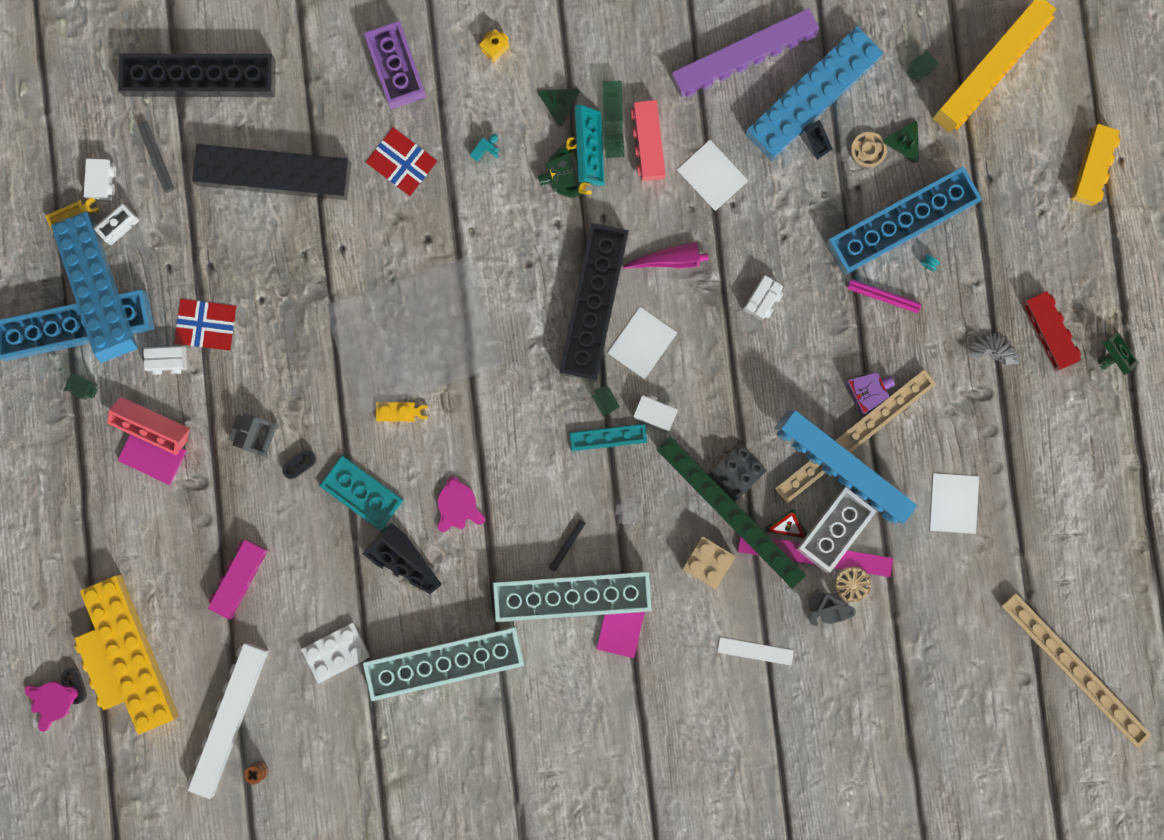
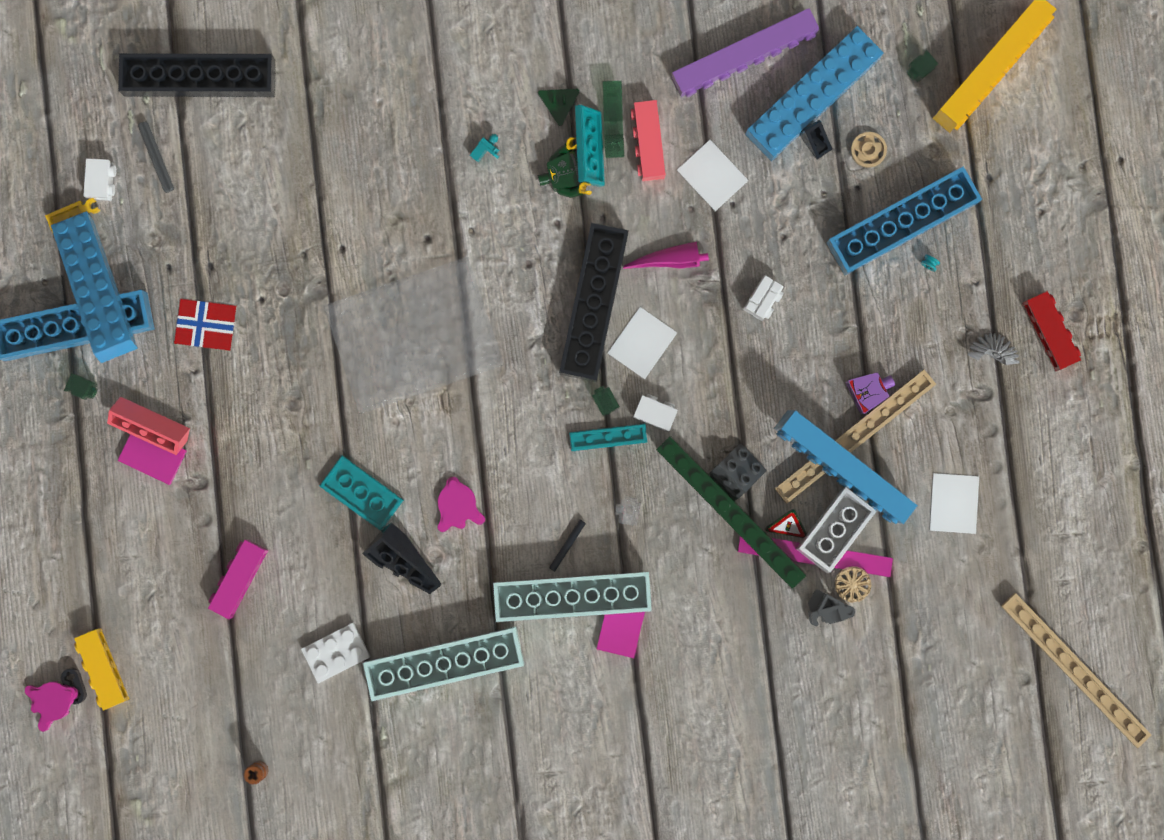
(116, 224): white brick -> none
(129, 654): yellow brick -> none
(165, 359): white brick -> none
(228, 720): white brick -> none
(245, 433): dark grey piece -> none
(271, 172): black brick -> none
(296, 461): black beam -> none
(395, 65): medium lavender brick -> none
(400, 412): yellow plate -> none
(401, 161): red sticker -> none
(494, 44): yellow brick -> none
(708, 562): tan brick -> none
(755, 651): white sticker -> none
(884, 296): dark pink axle -> none
(905, 141): dark green piece -> none
(1095, 165): yellow brick -> none
(1118, 353): dark green tile -> none

